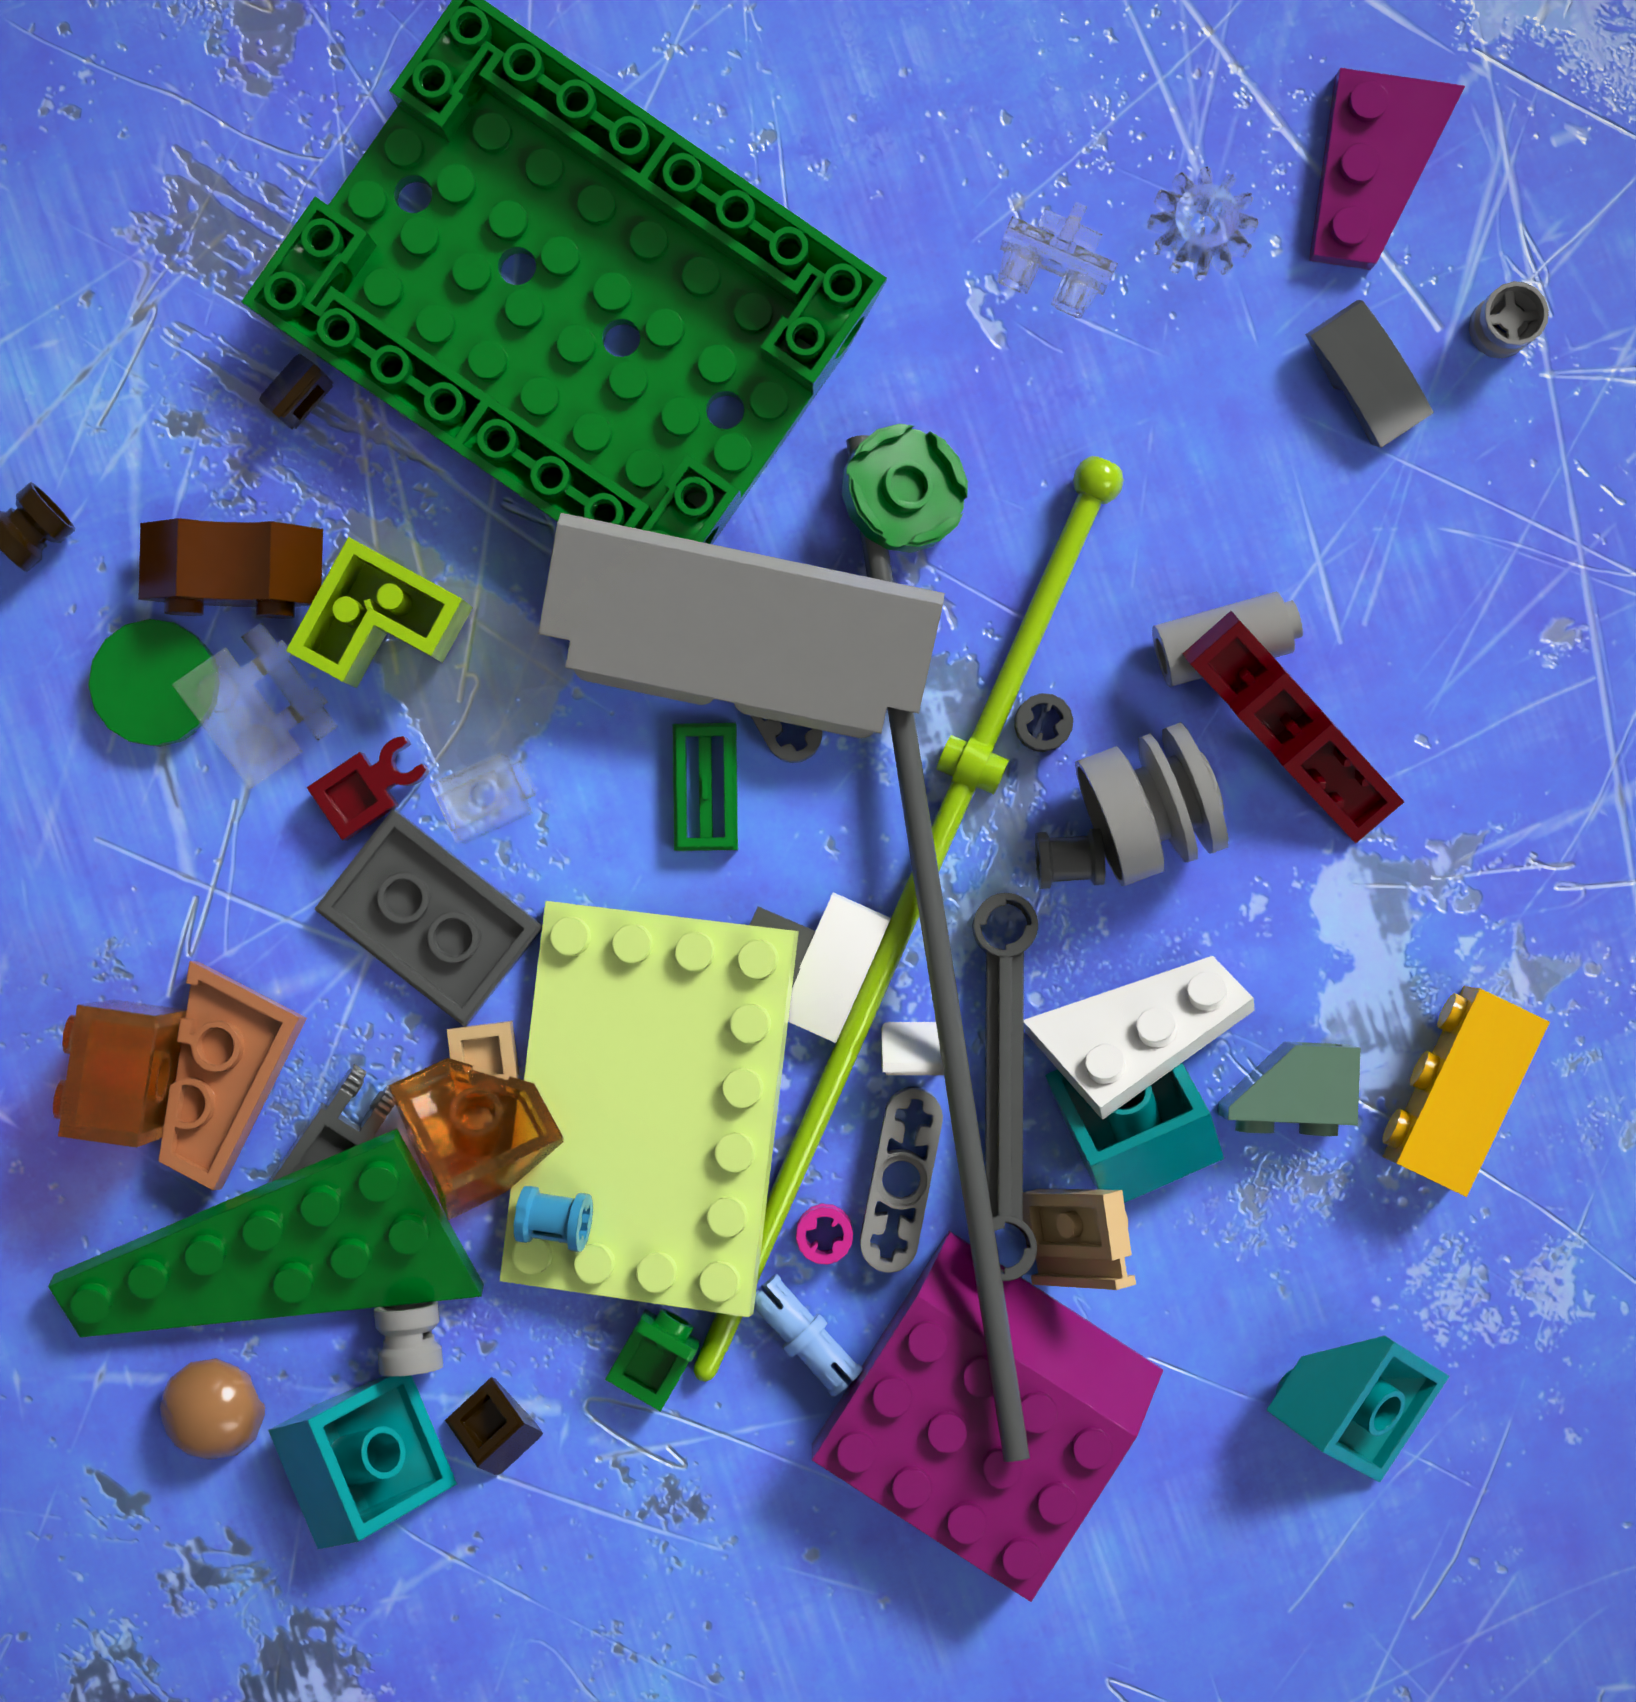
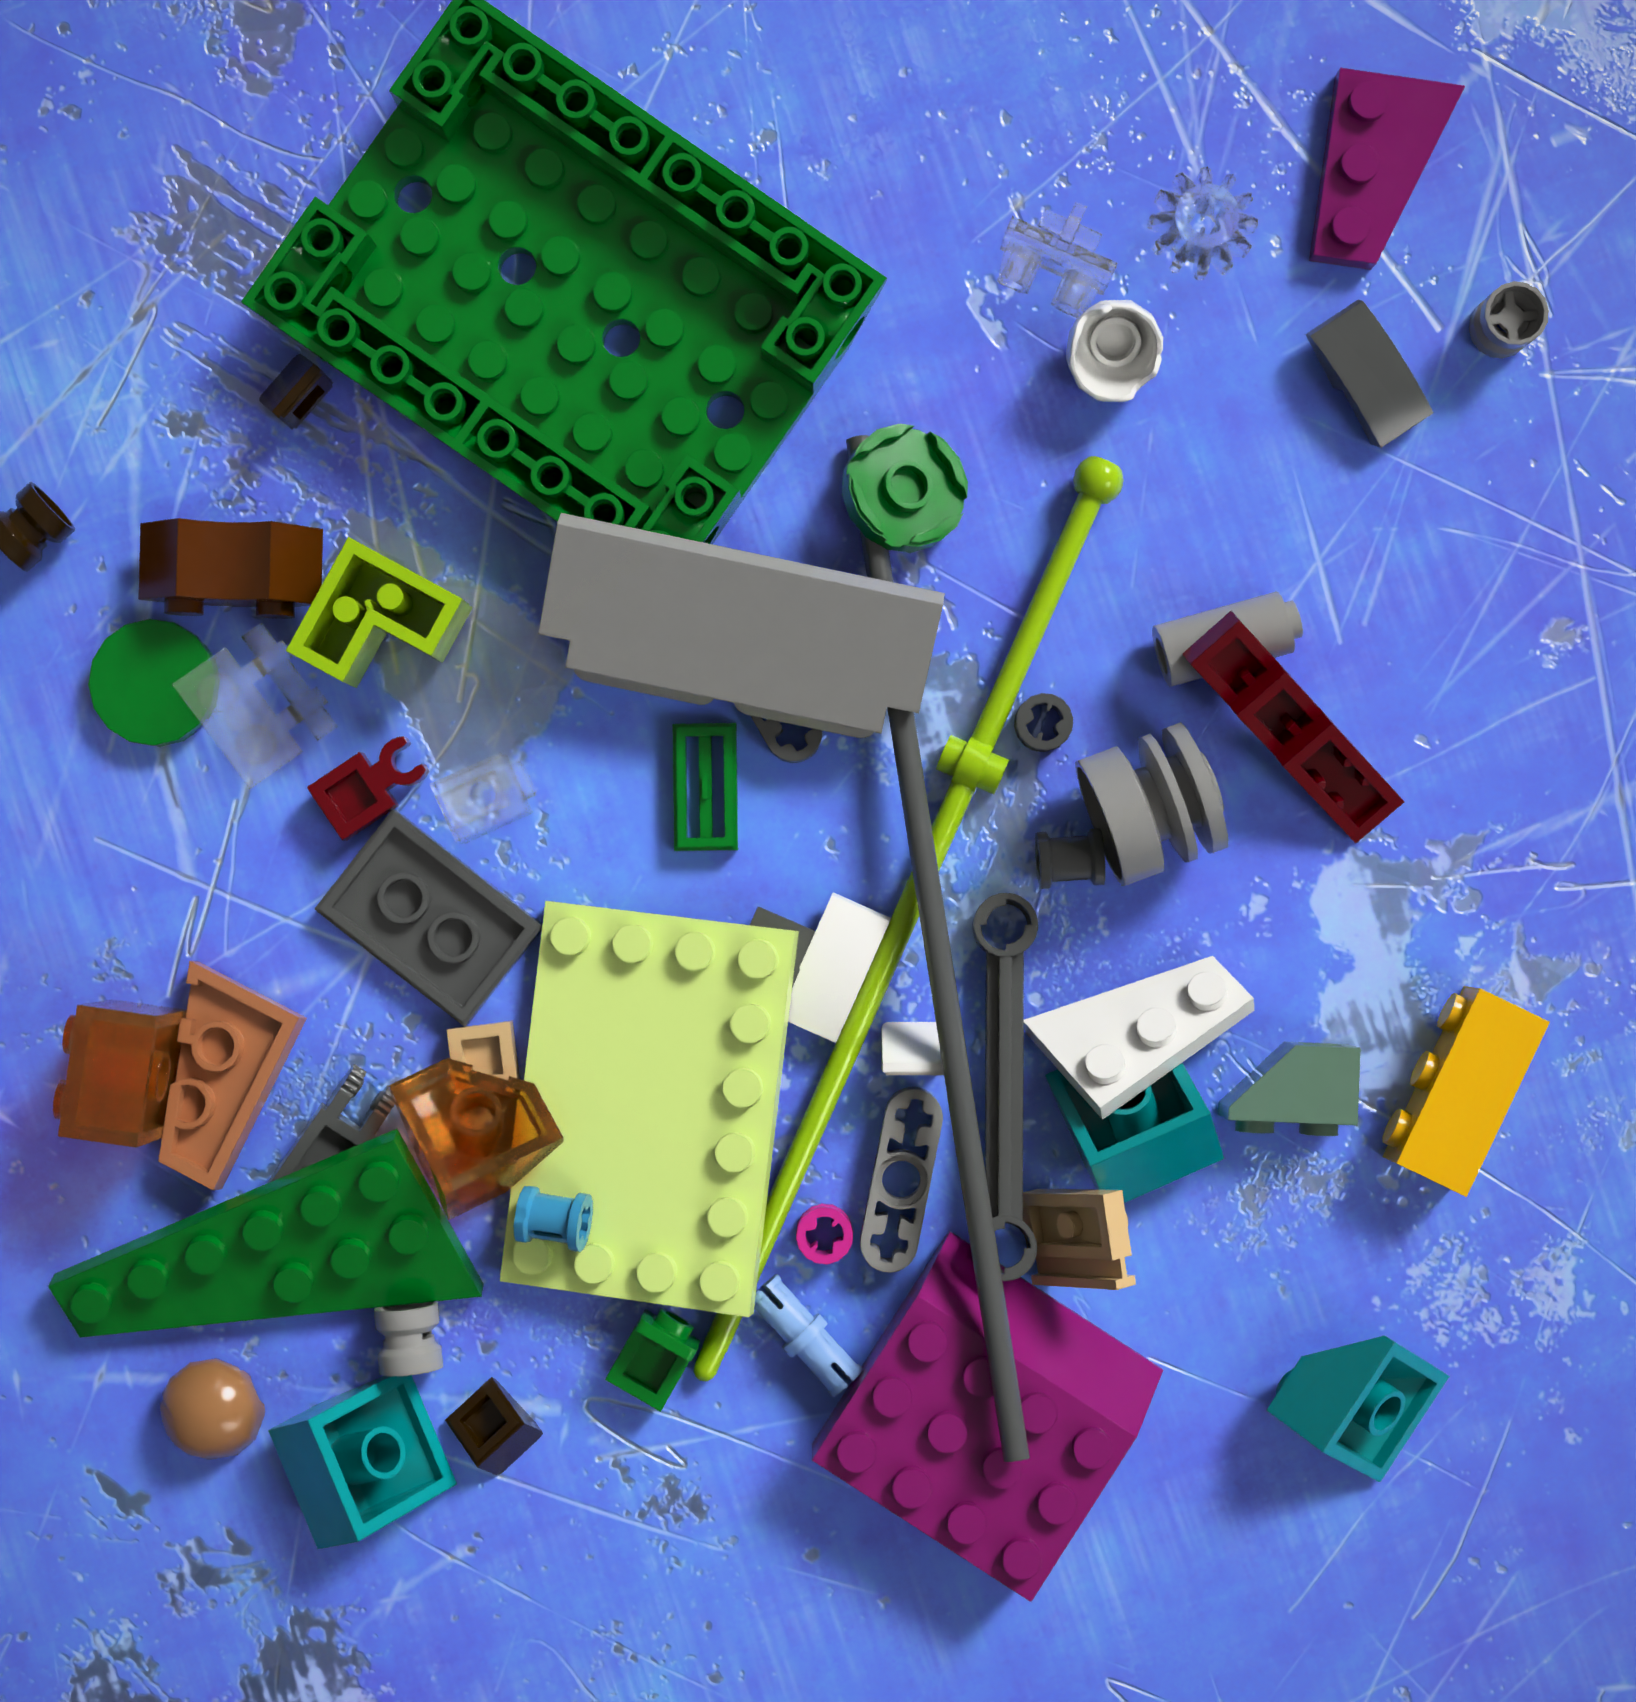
(1114, 350): none -> white hair

